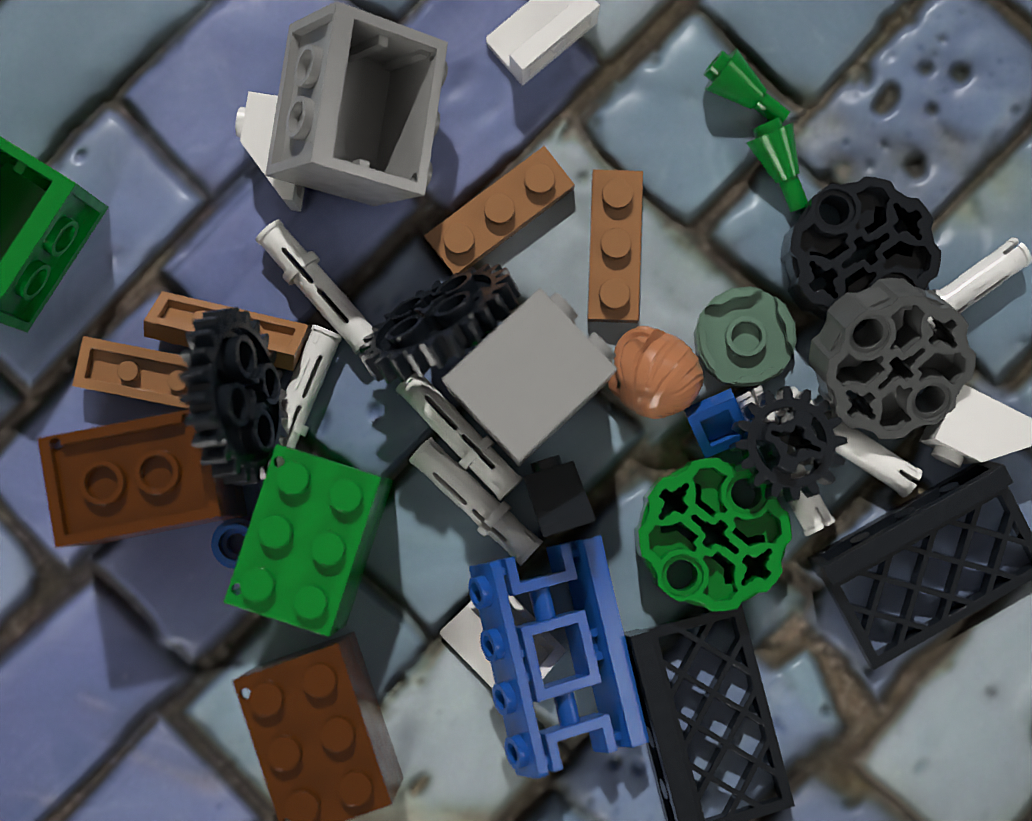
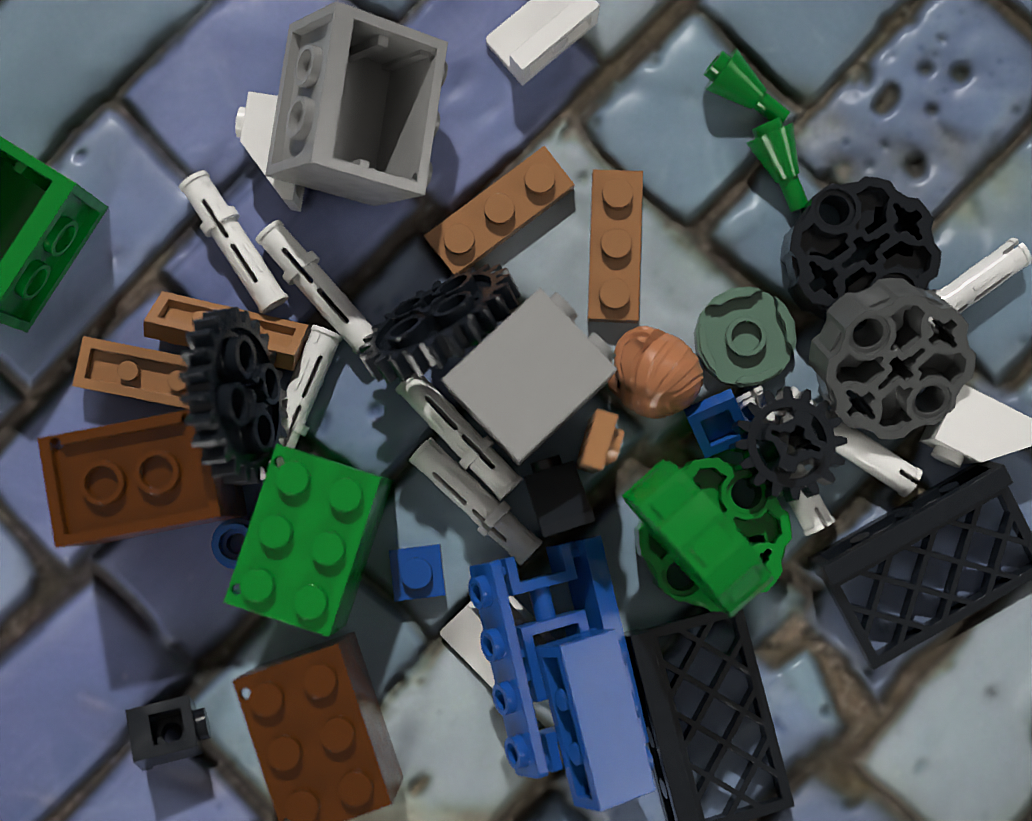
(151, 722): none -> black brick
(222, 224): none -> white pin
(417, 572): none -> blue plate
(596, 719): none -> brick
(600, 442): none -> medium nougat plate
(698, 537): none -> green connector

